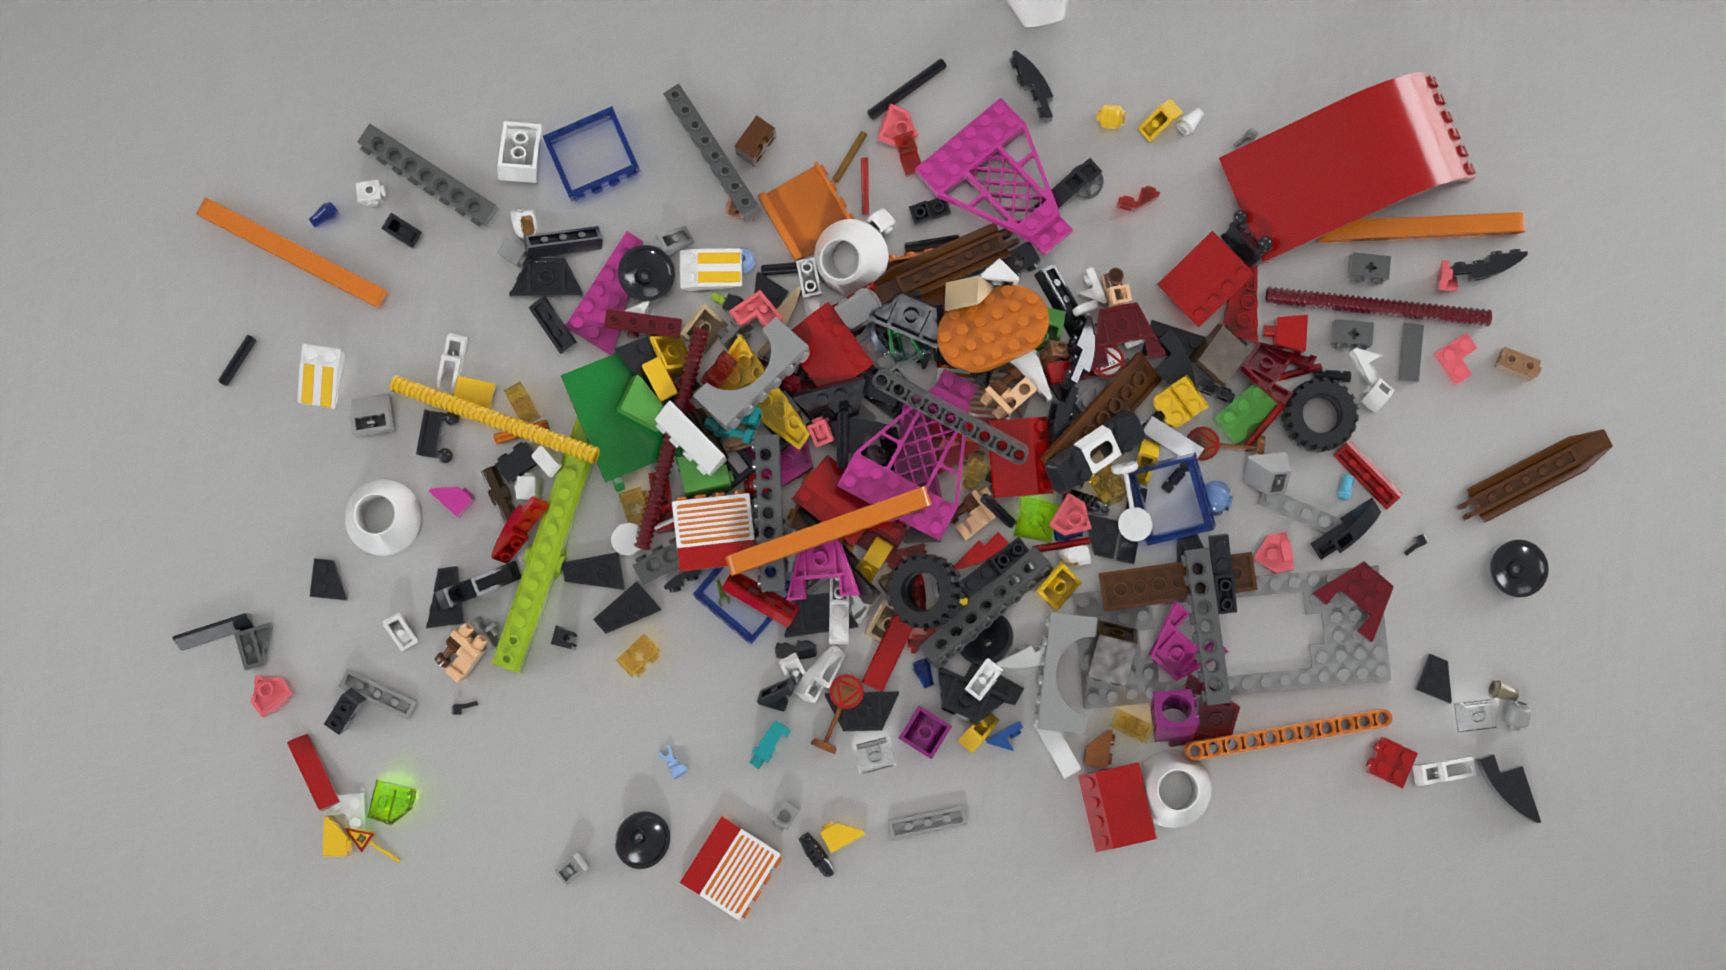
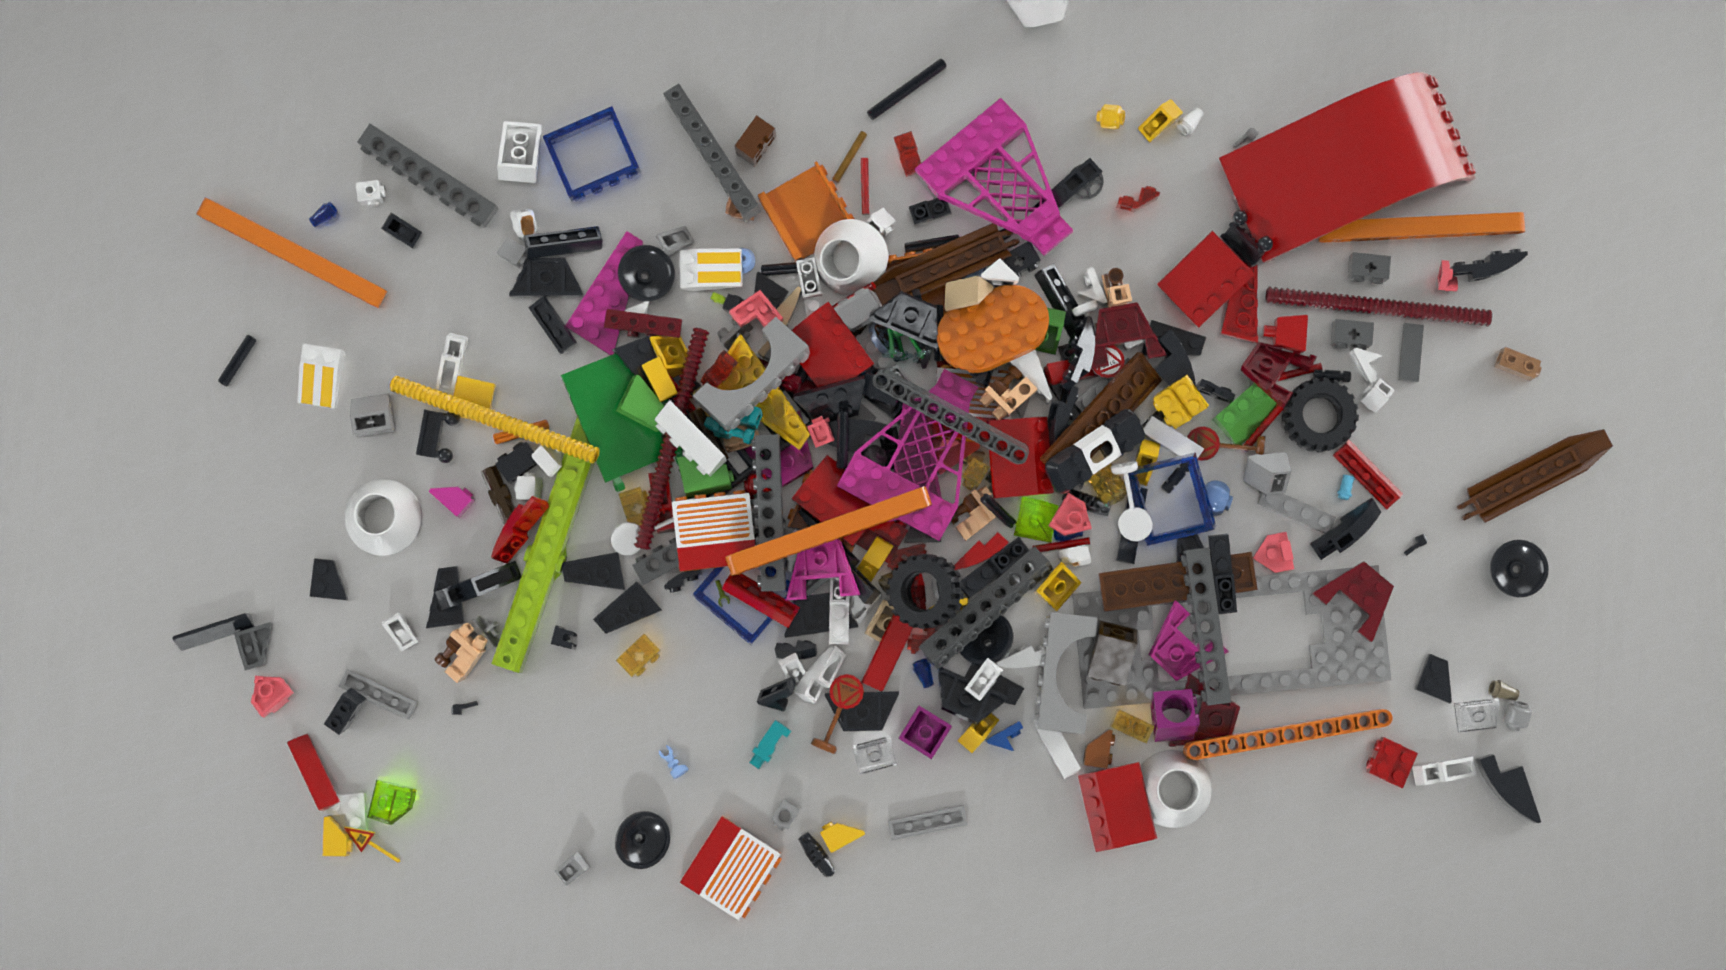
(522, 403): clear yellow brick -> none
(707, 320): tan slope -> none
(894, 123): coral plate -> none
(1031, 78): black slope -> none
(1052, 351): nougat bracket -> none
(1103, 536): black wing -> none
(1220, 354): slope -> none
(1451, 358): coral plate -> none

